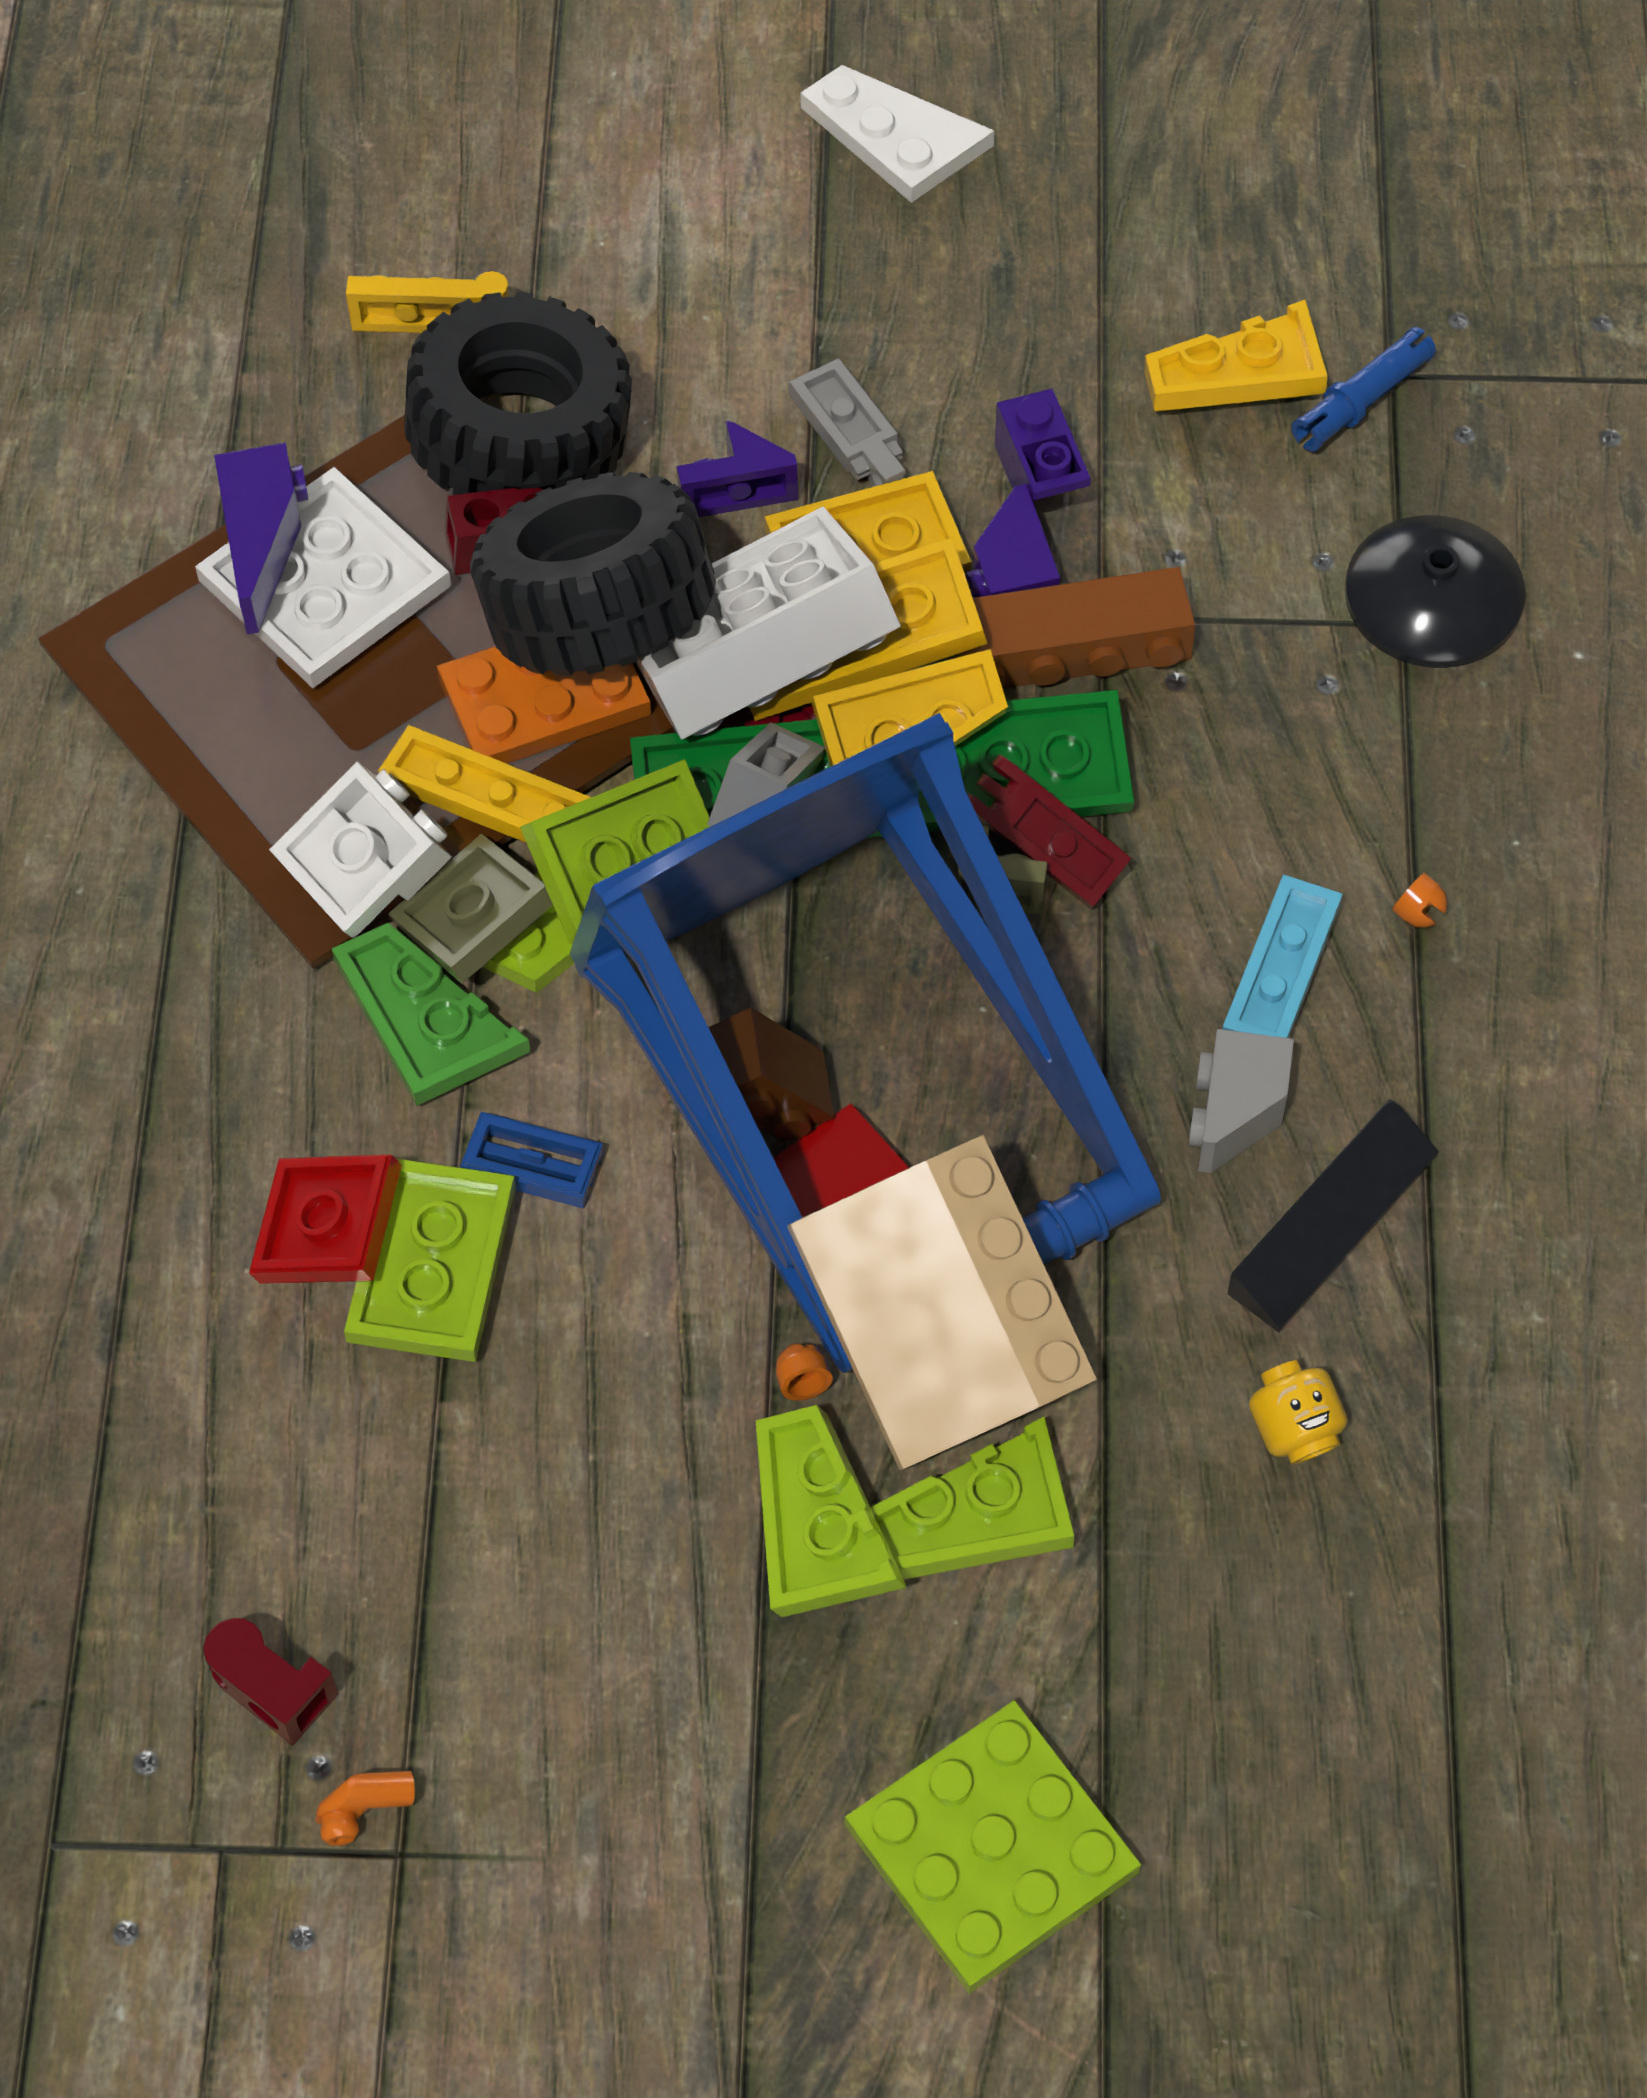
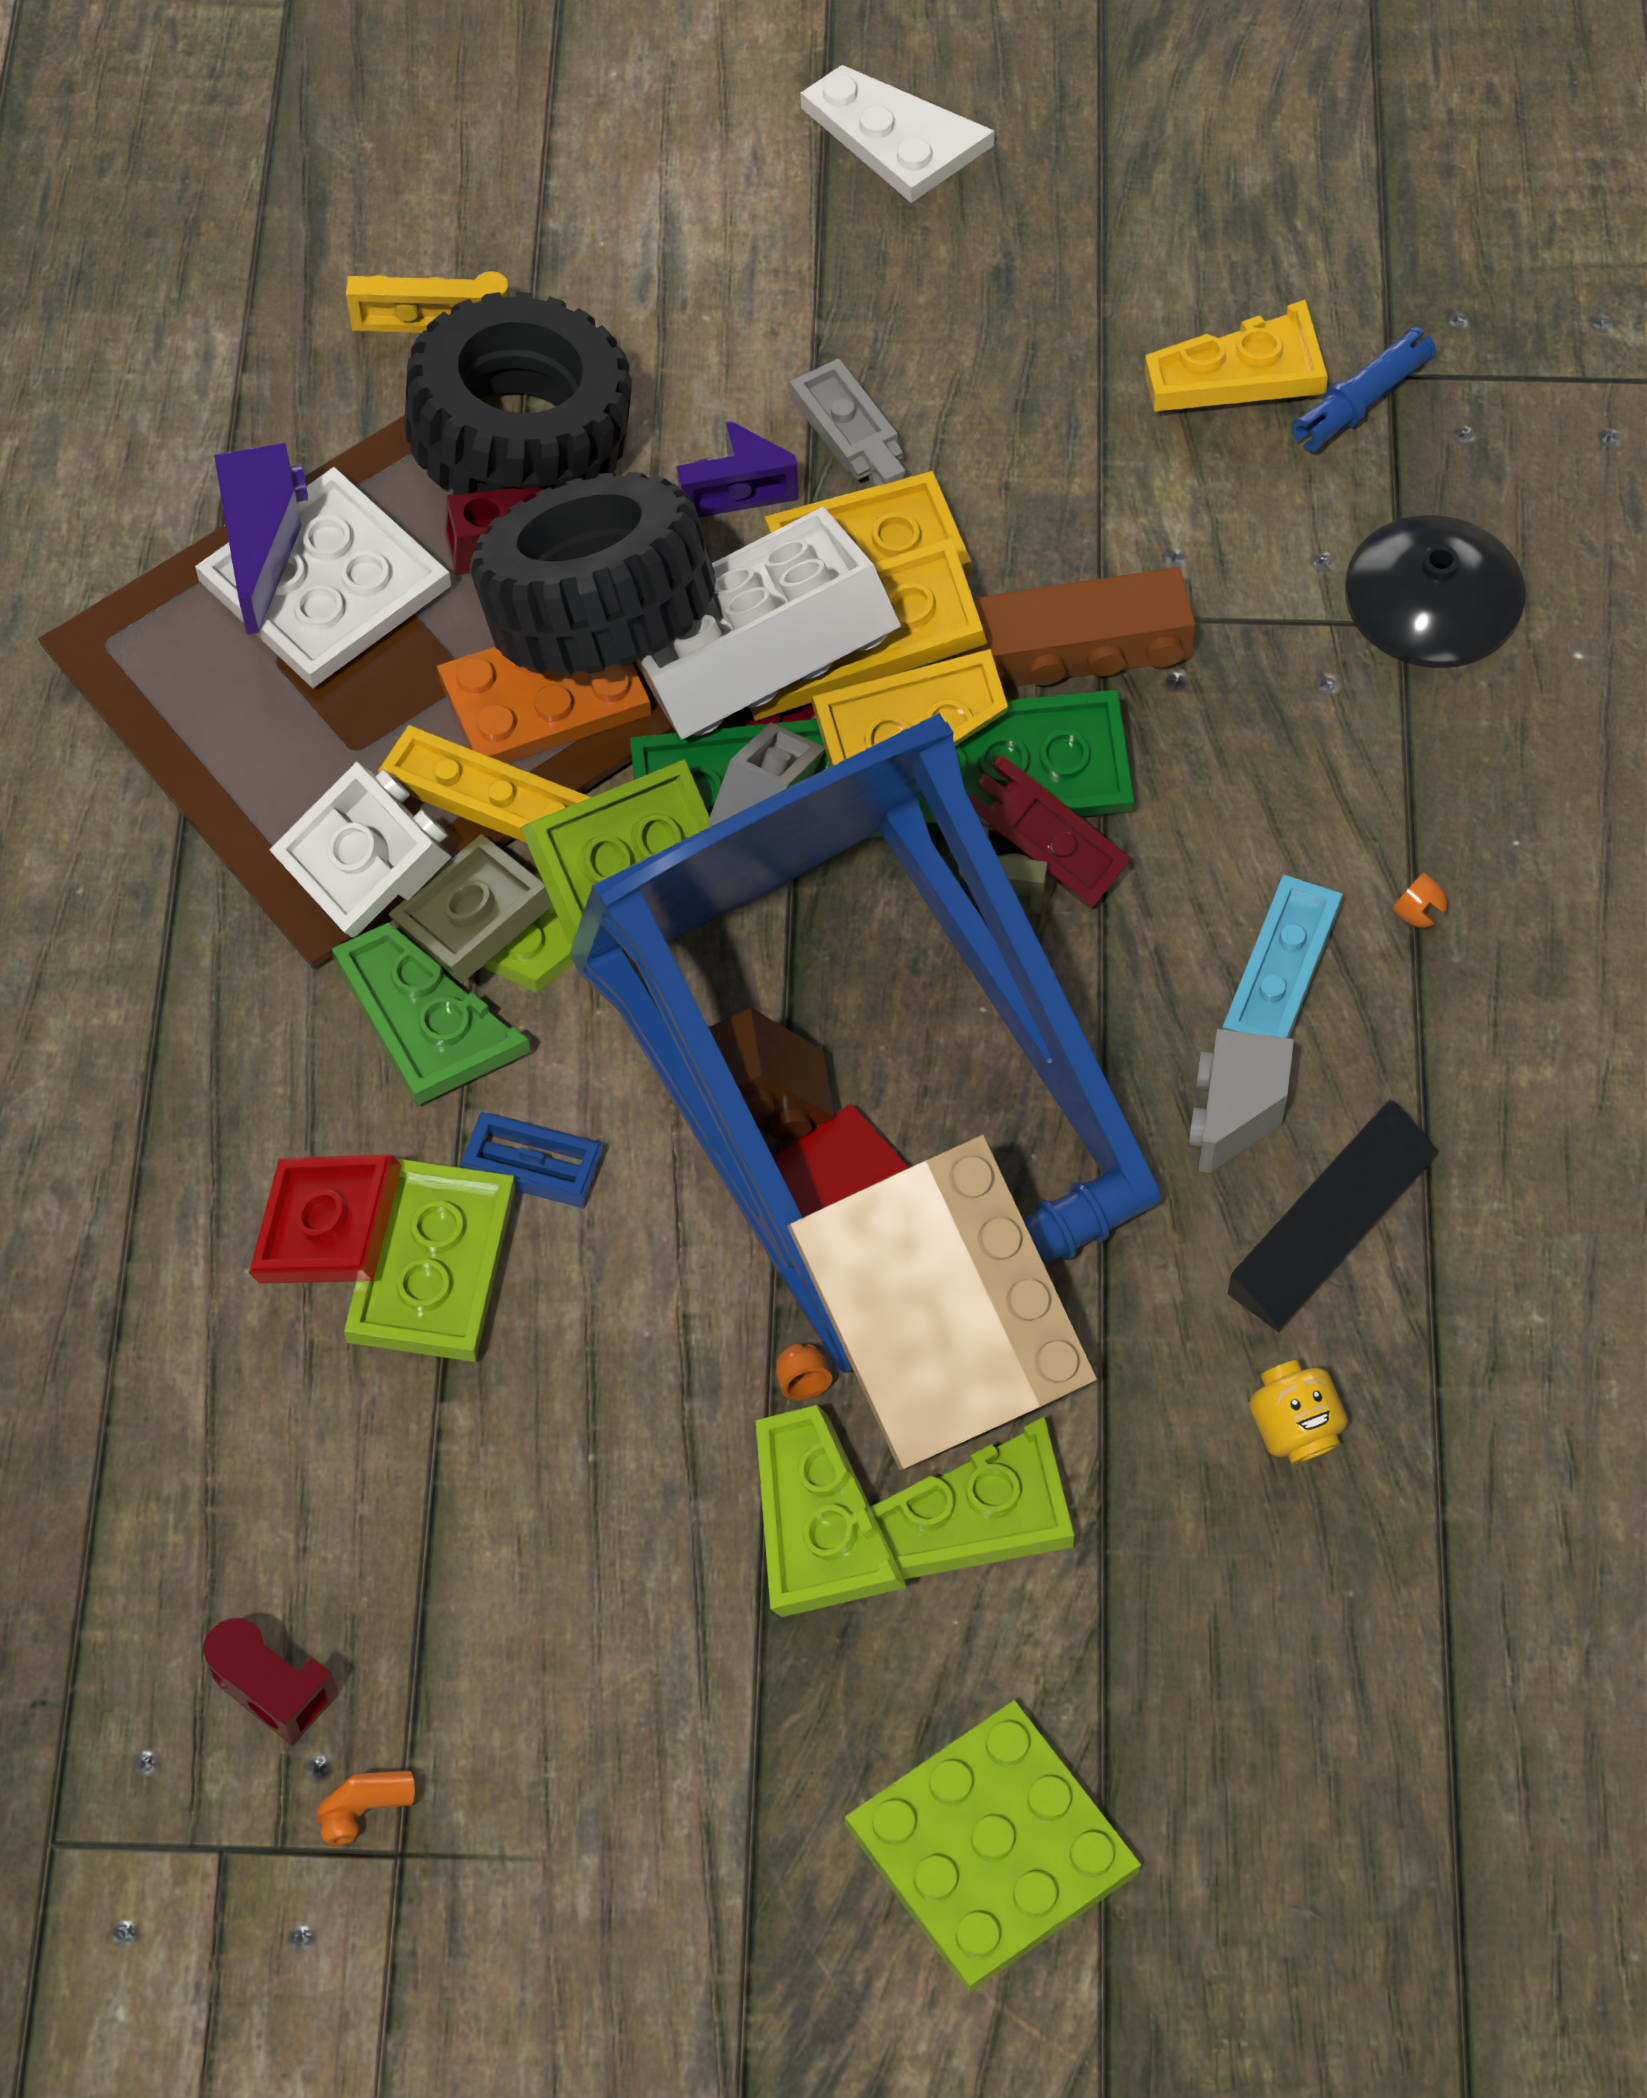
(1012, 550): dark purple slope -> none
(1038, 445): dark purple slope -> none

